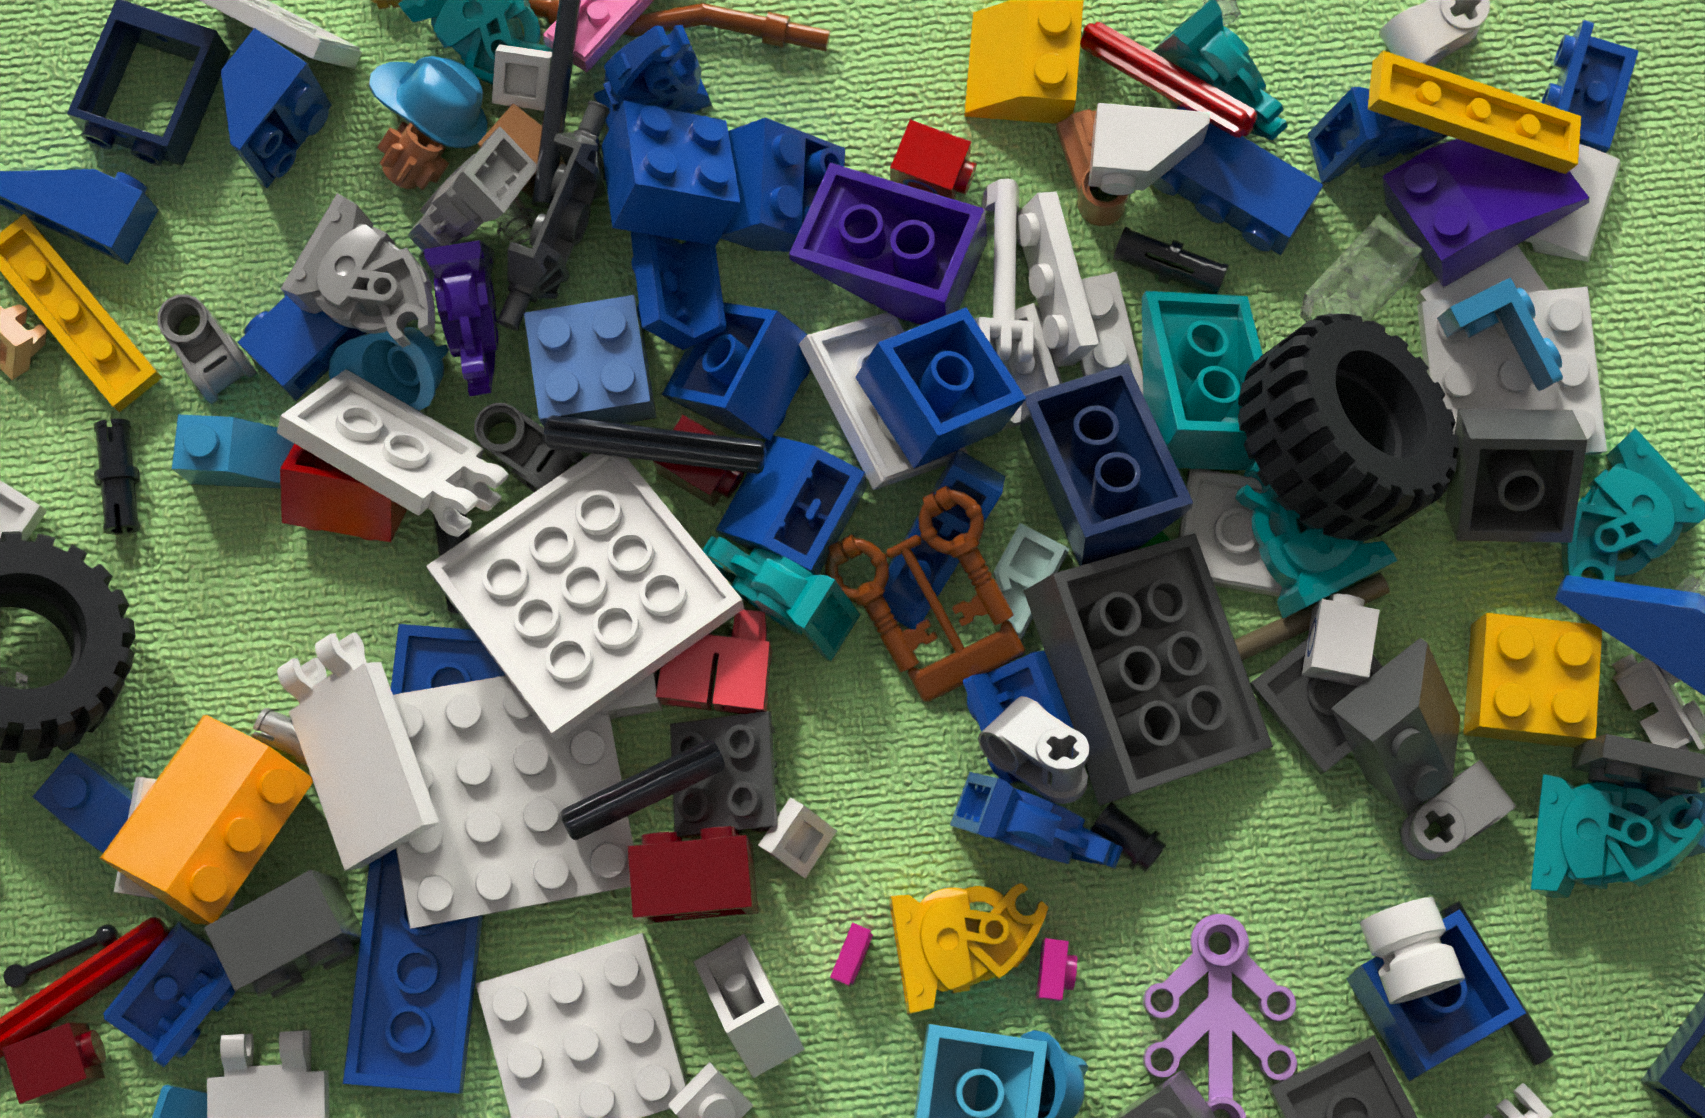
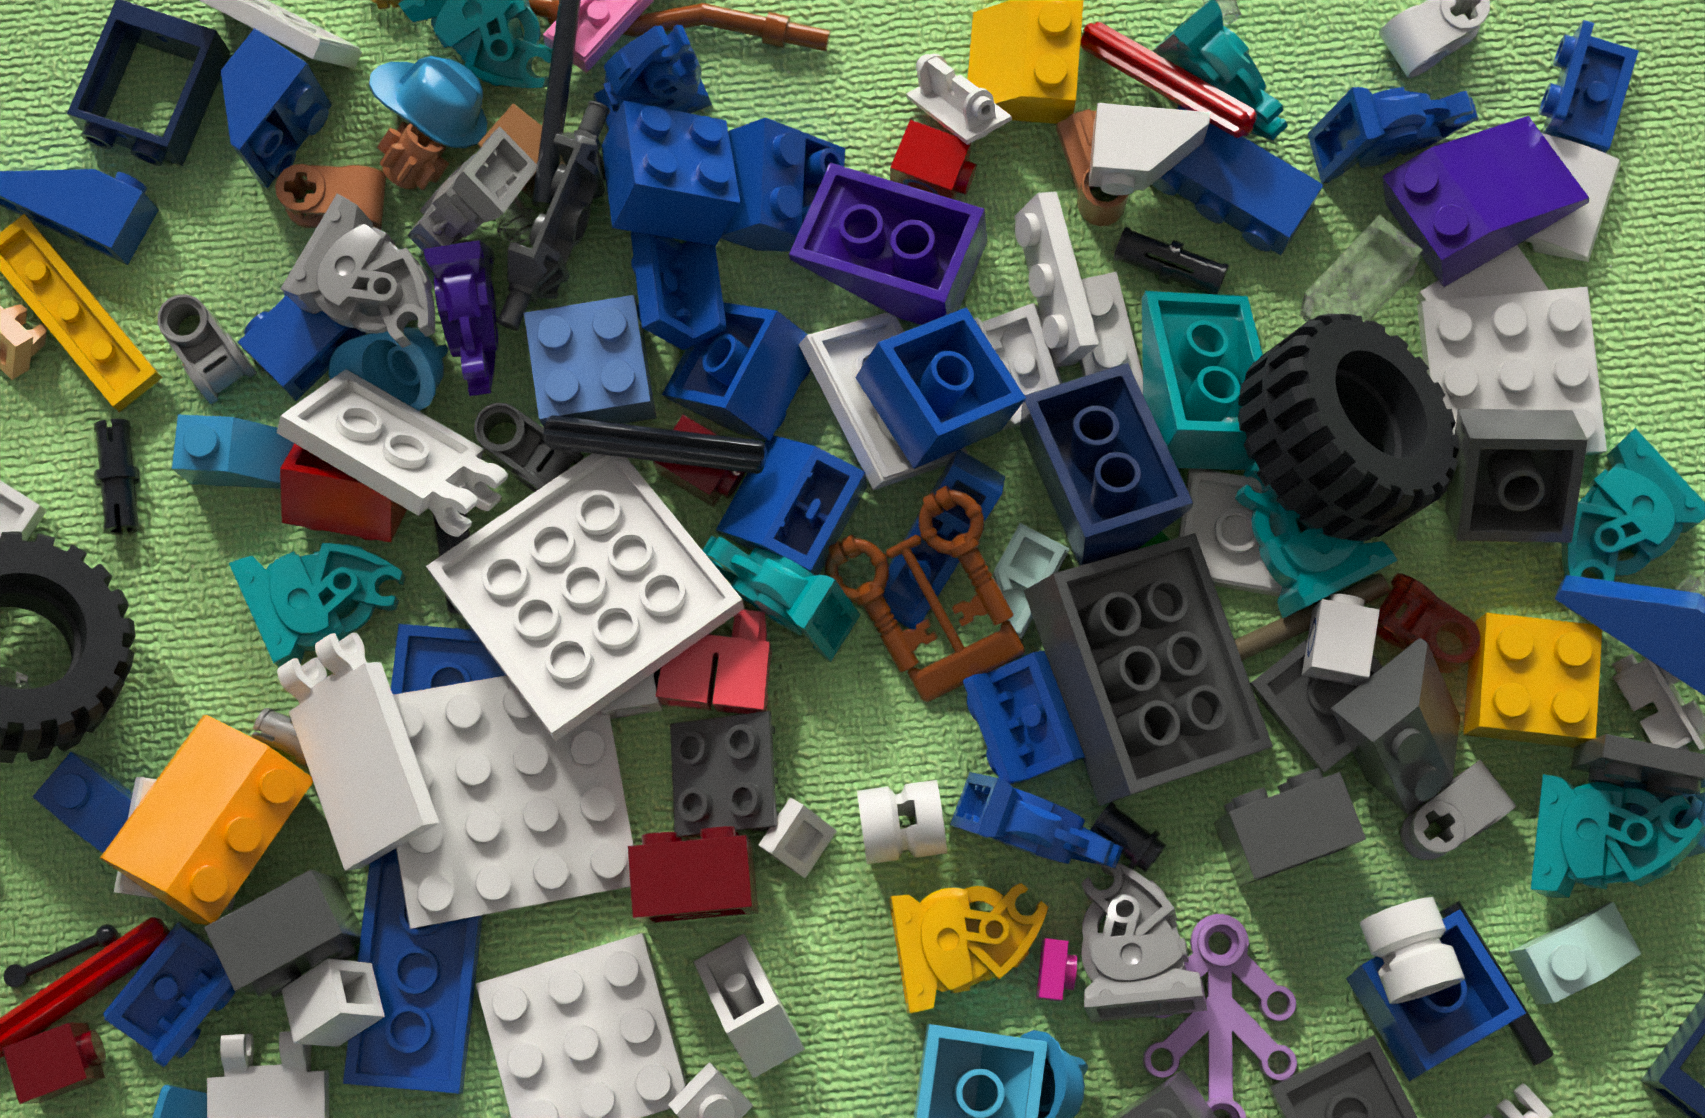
(312, 595): none -> teal piece
(332, 1003): none -> white brick
(357, 183): none -> nougat piece
(521, 77): white plate -> none
(642, 789): black axle -> none
(852, 955): dark pink tile -> none
(881, 826): none -> white wheel
(955, 101): none -> white hinge
(1003, 199): white hinge -> none
(1034, 744): light grey piece -> none
(1139, 956): none -> light grey piece
(1288, 829): none -> dark grey brick
(1424, 619): none -> clear red piece
(1474, 112): yellow plate -> none
(1516, 314): dark azure bracket -> none
(1575, 954): none -> light aqua slope

